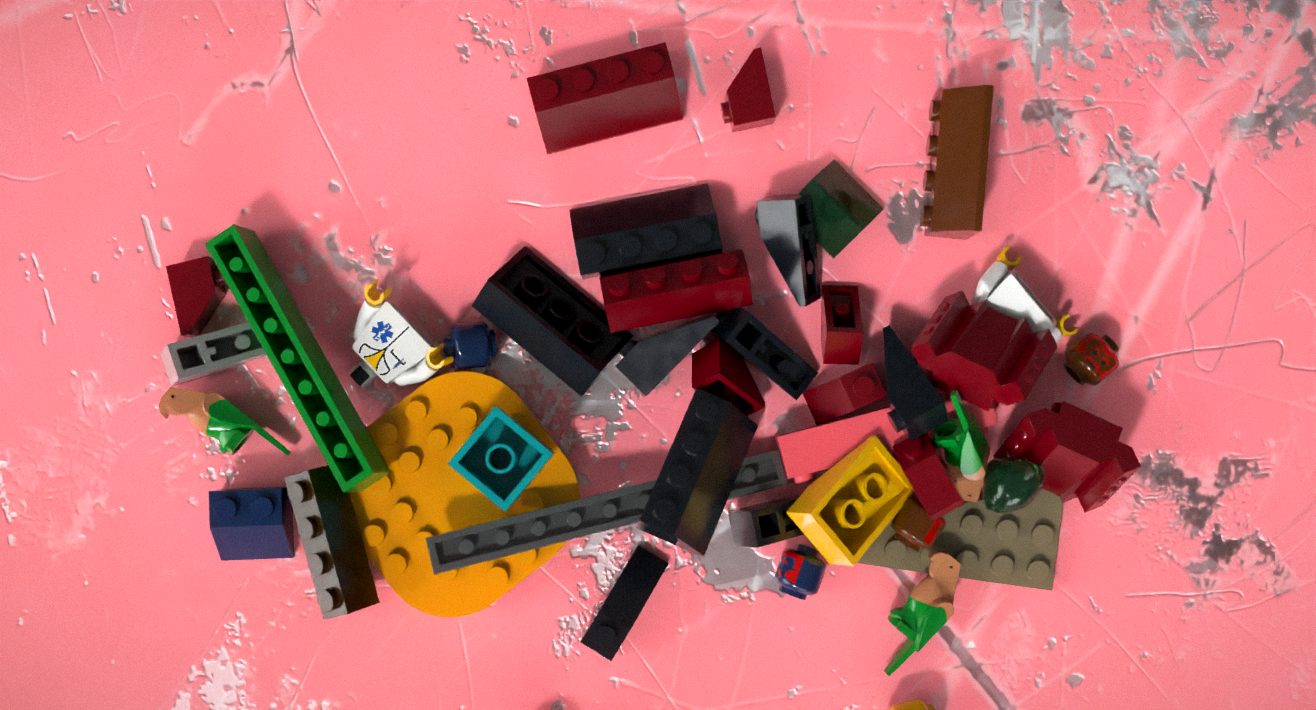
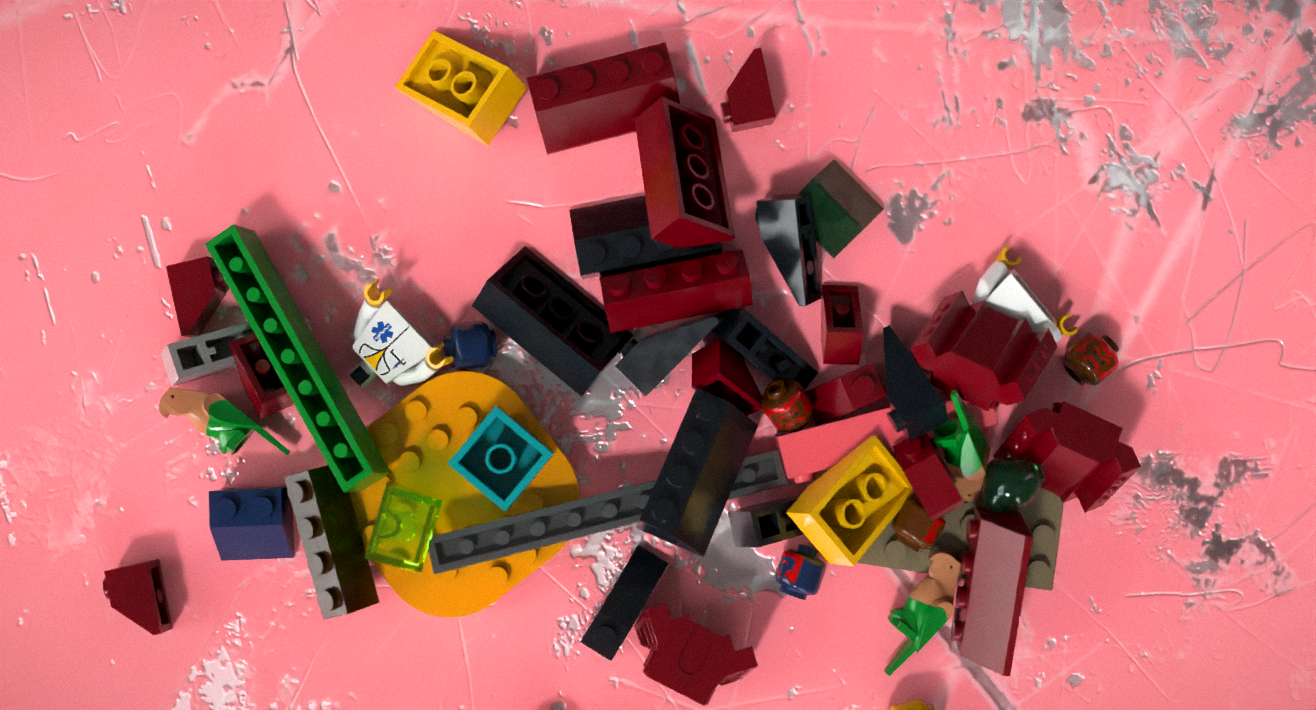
(139, 595): none -> dark red slope
(259, 376): none -> dark red slope
(403, 527): none -> clear neon green slope
(462, 87): none -> yellow slope
(683, 176): none -> dark red slope
(689, 655): none -> dark red slope
(787, 405): none -> reddish brown head
(957, 162): reddish brown slope -> none
(992, 588): none -> slope

